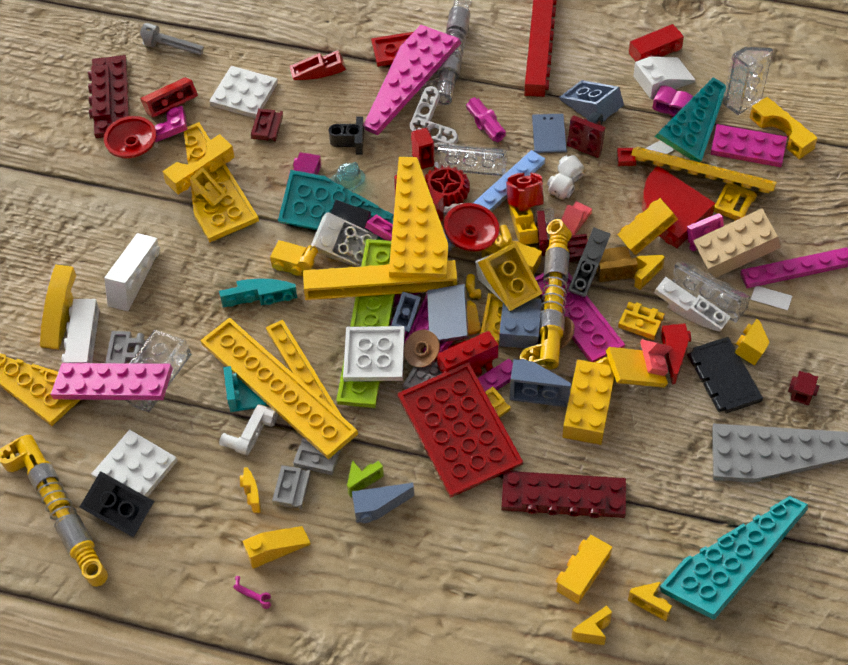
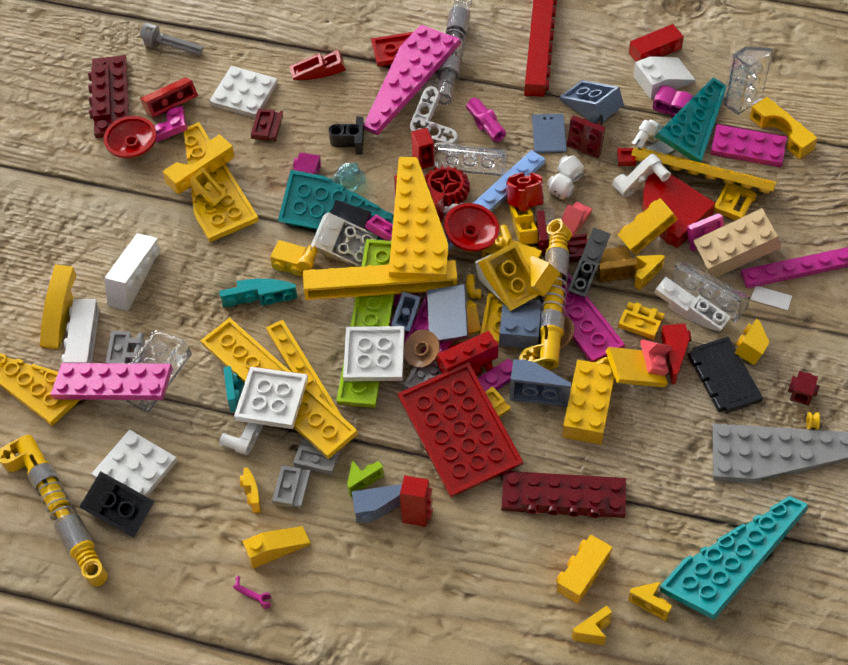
(271, 397): none -> white plate
(416, 501): none -> red brick
(542, 275): none -> yellow slope
(628, 185): none -> white beam
(647, 131): none -> white beam
(813, 421): none -> yellow bush

